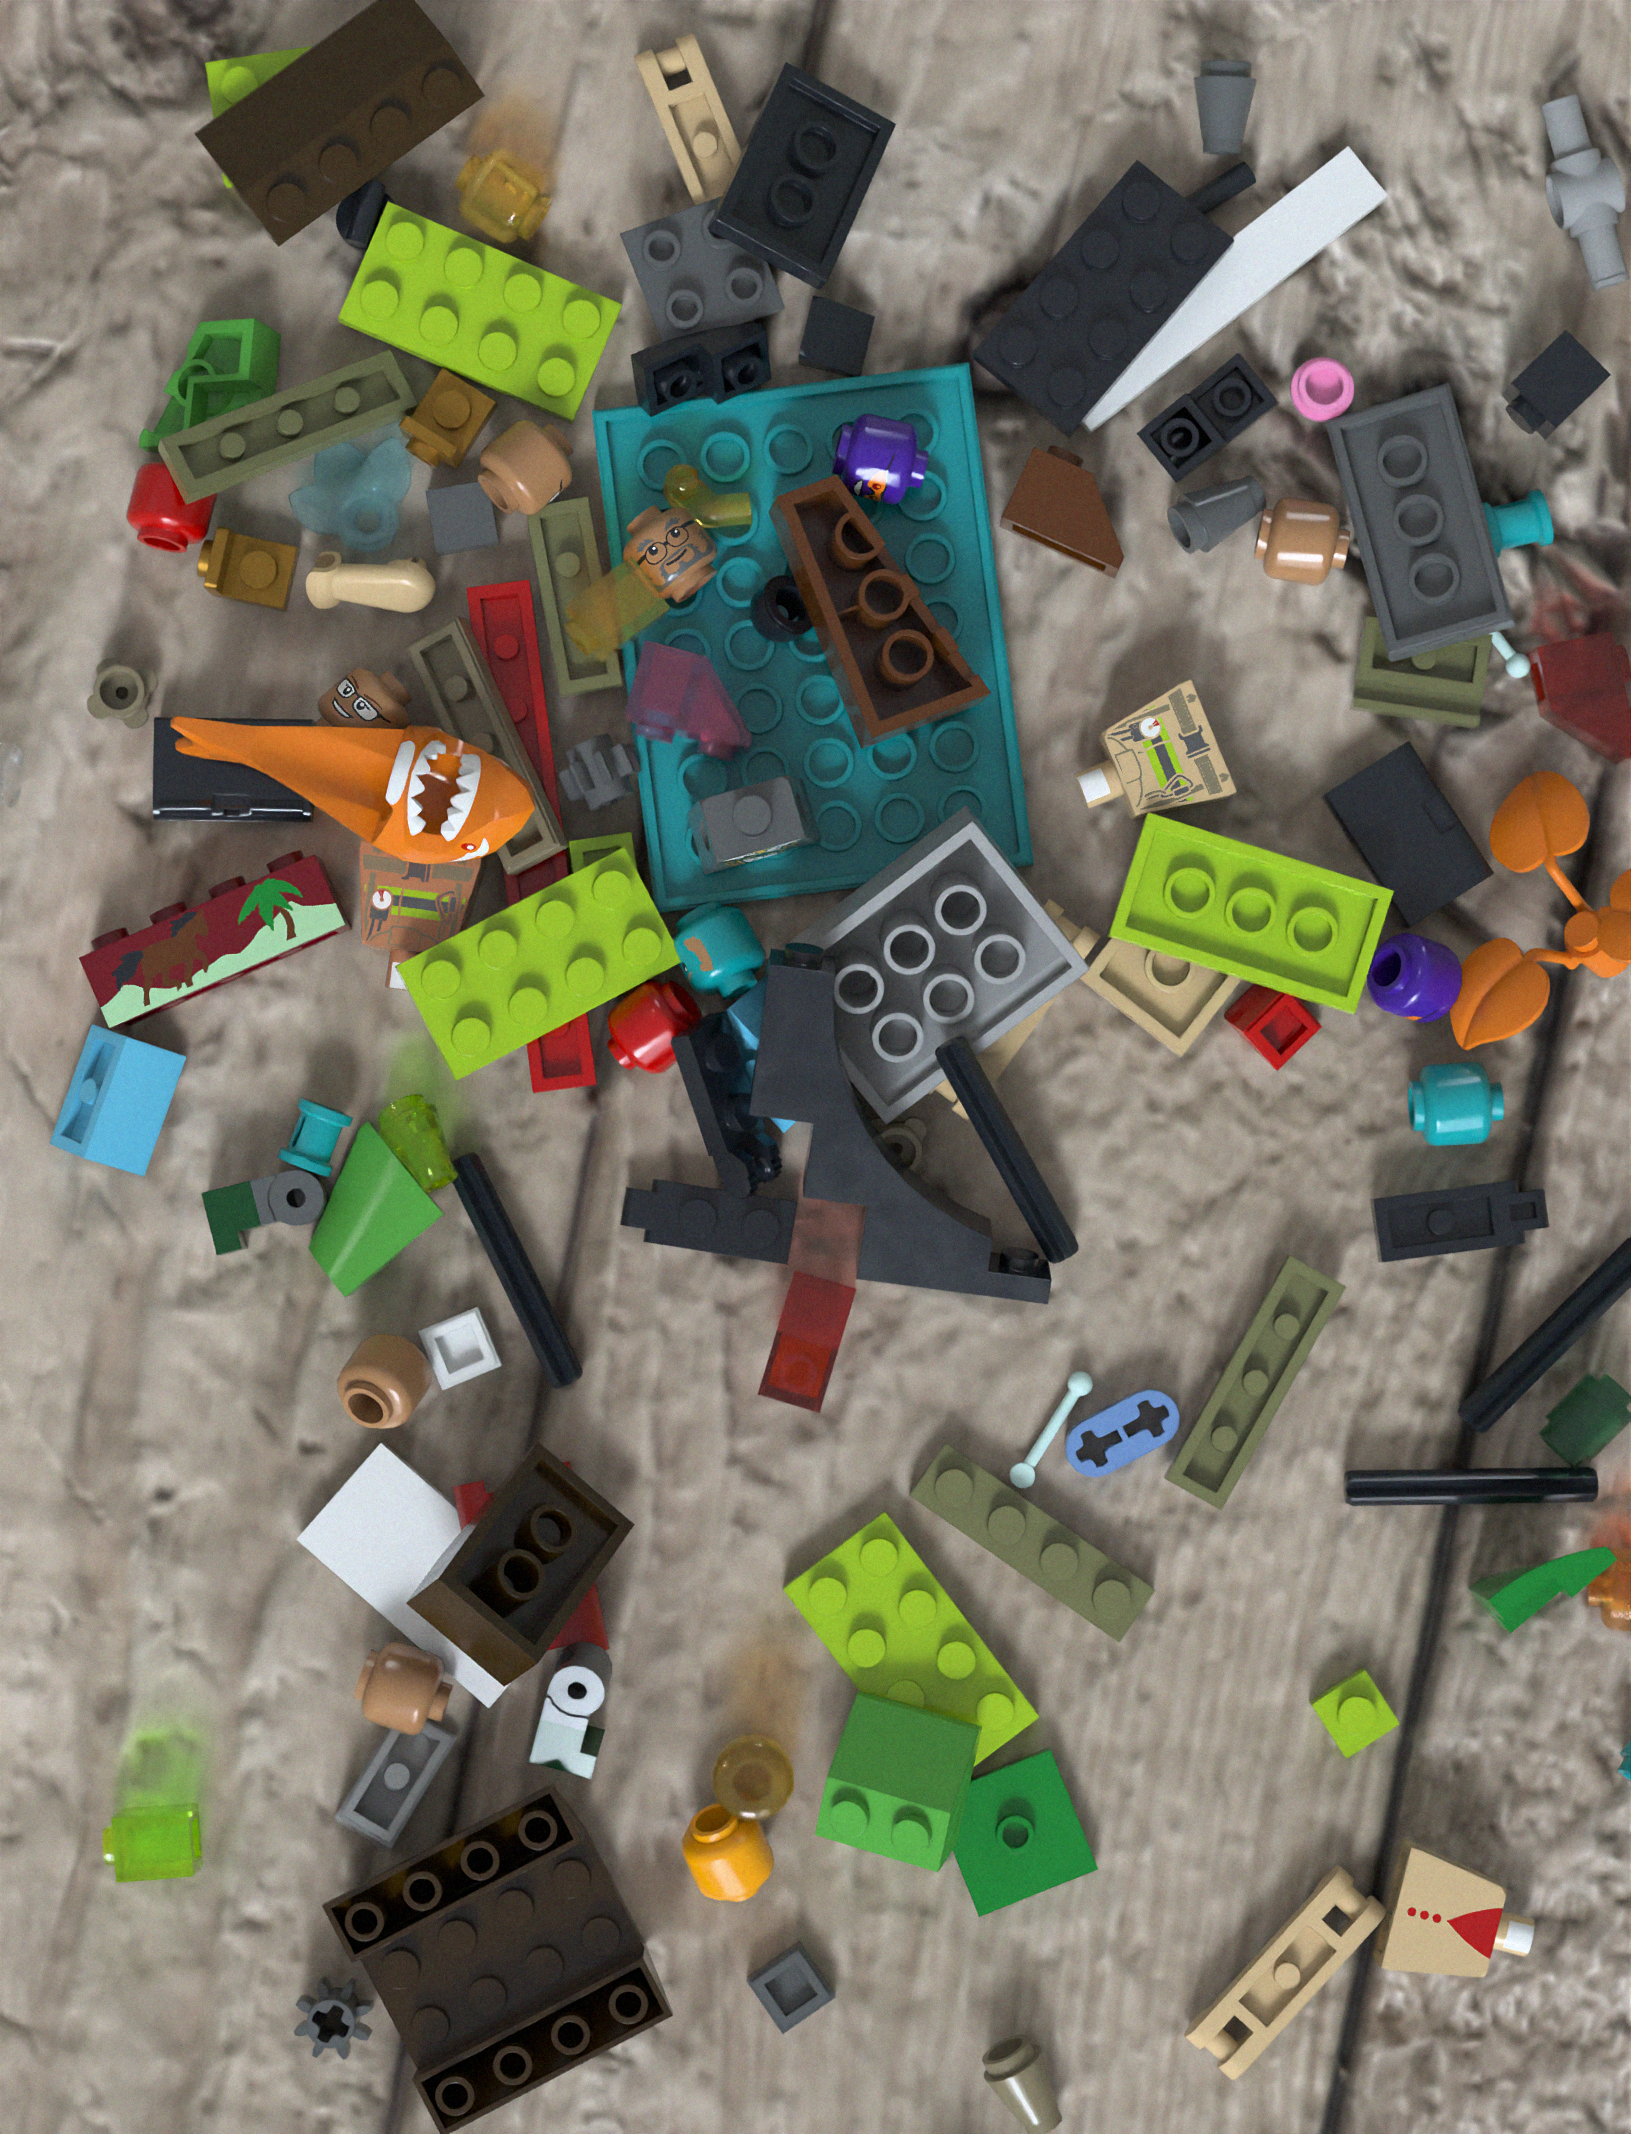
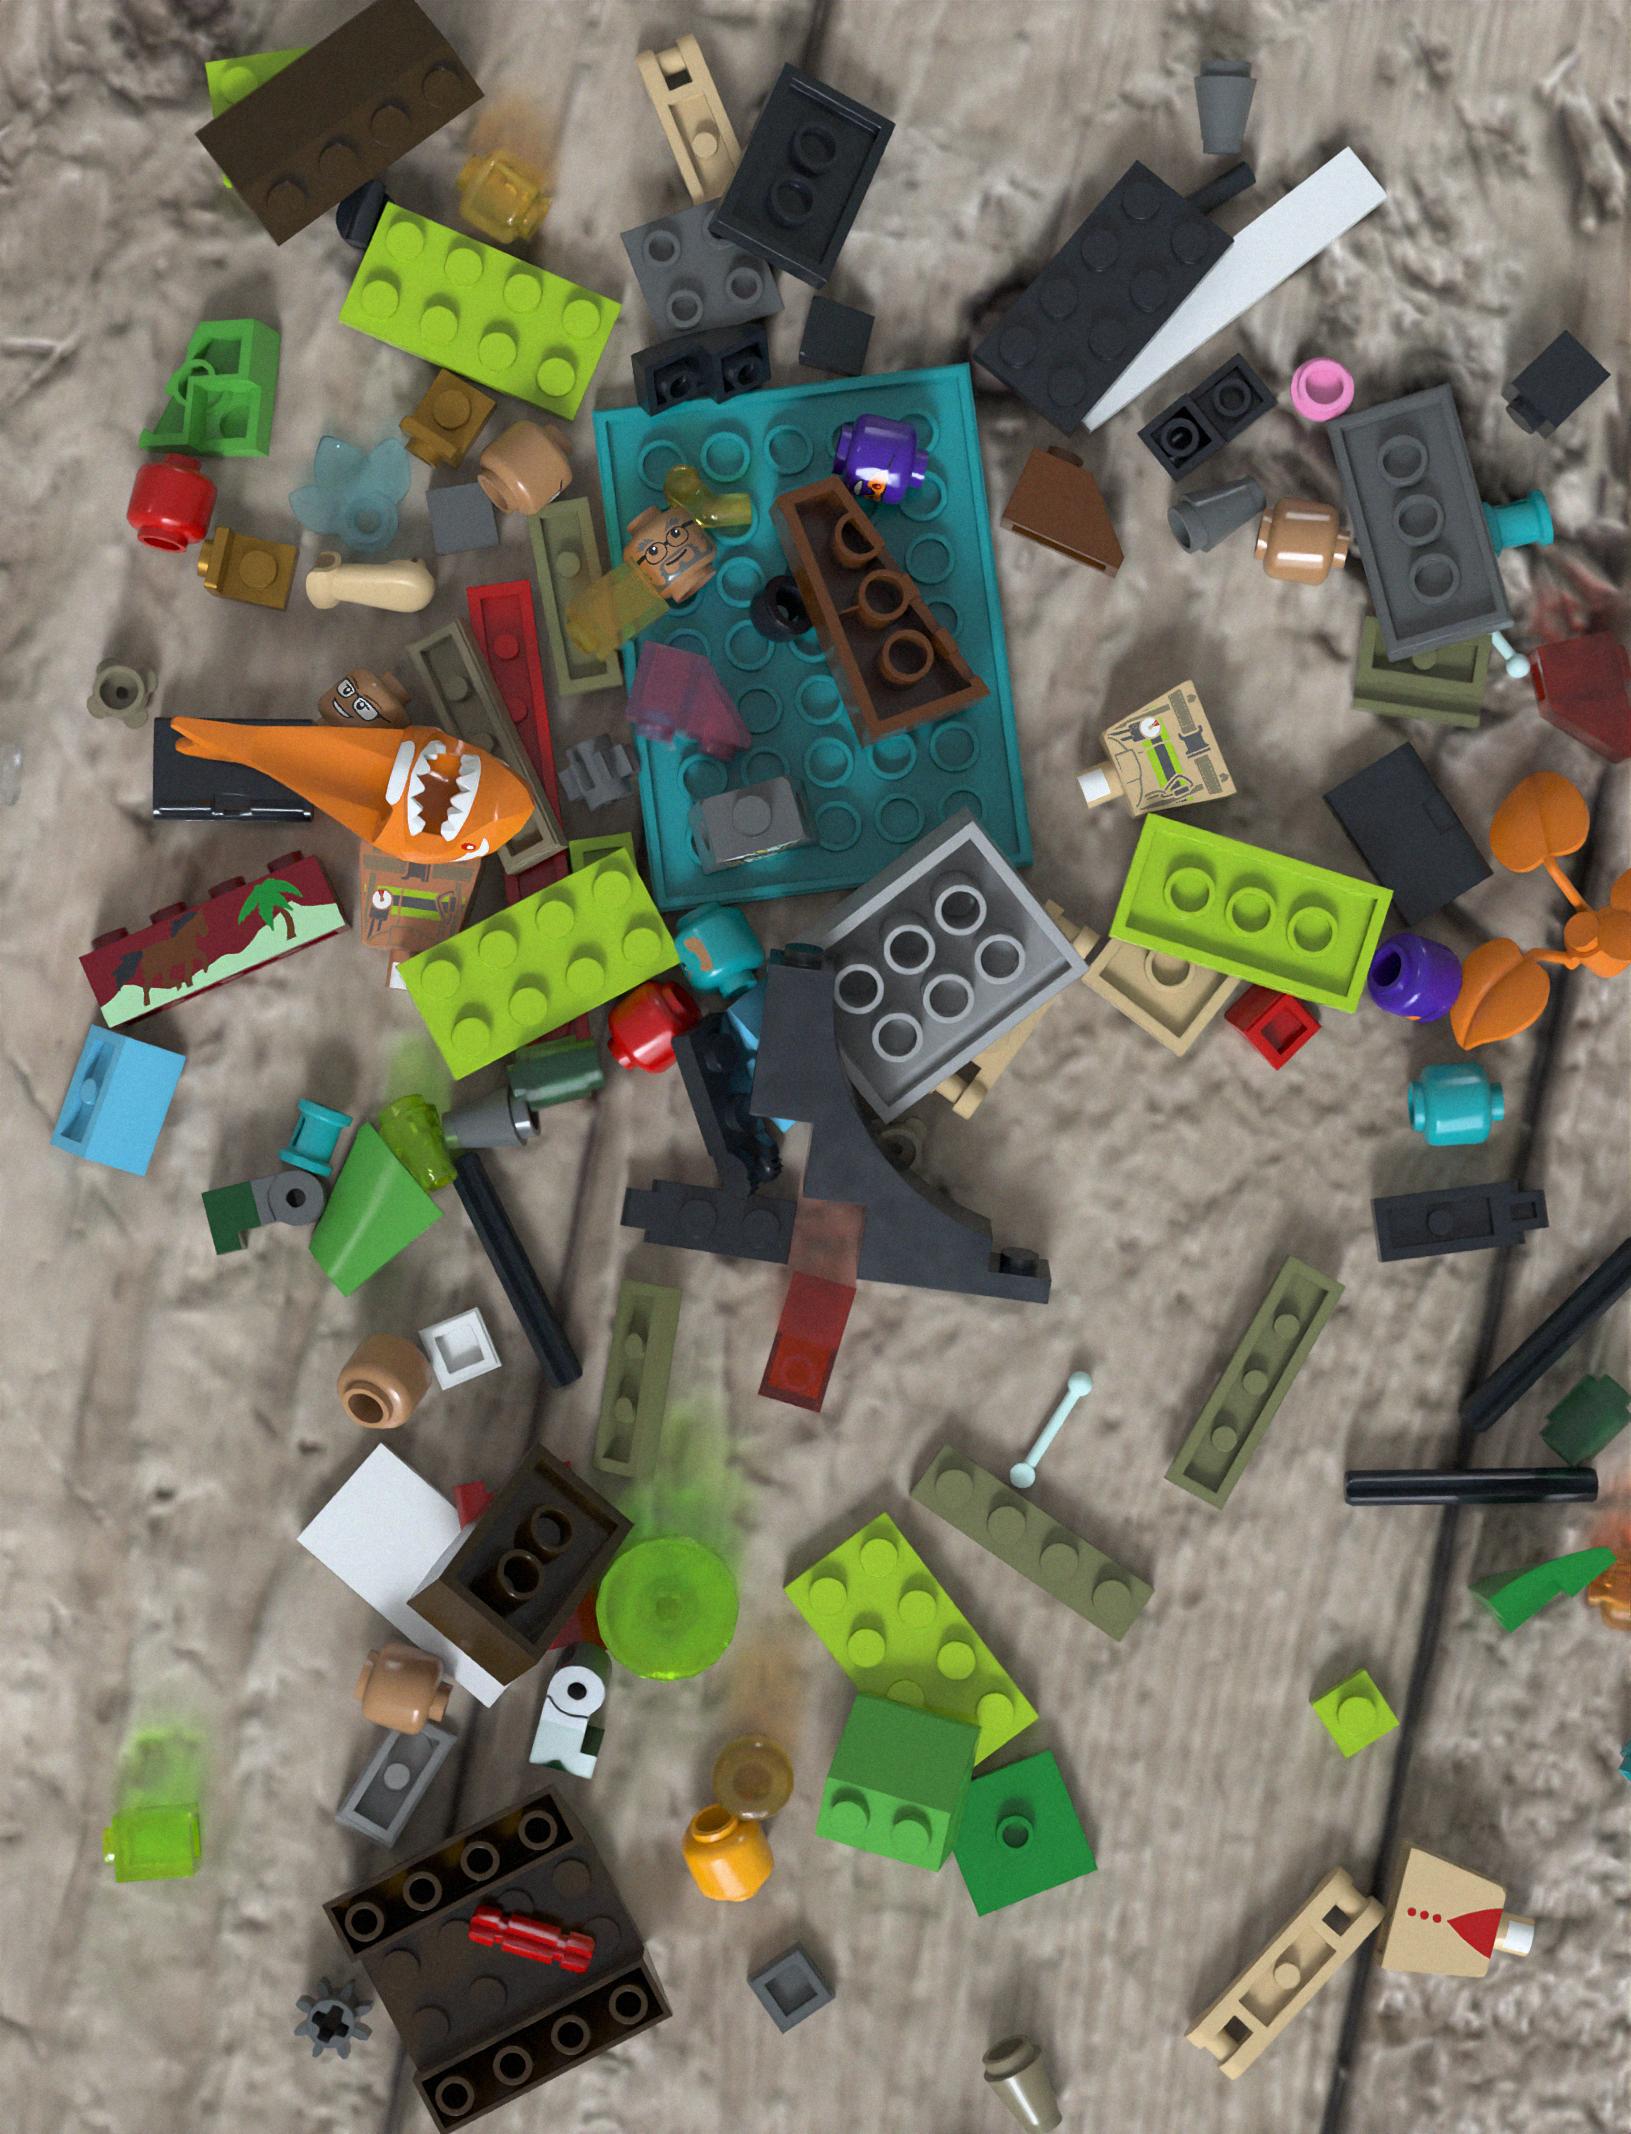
(287, 426): olive plate -> none
(491, 1122): none -> dark grey cone
(531, 1938): none -> red axle
(556, 1072): none -> clear green brick
(637, 1379): none -> olive plate
(677, 1568): none -> clear neon green wheel
(1006, 1149): black axle -> none
(1128, 1446): medium blue beam -> none
(1585, 192): light grey pin -> none

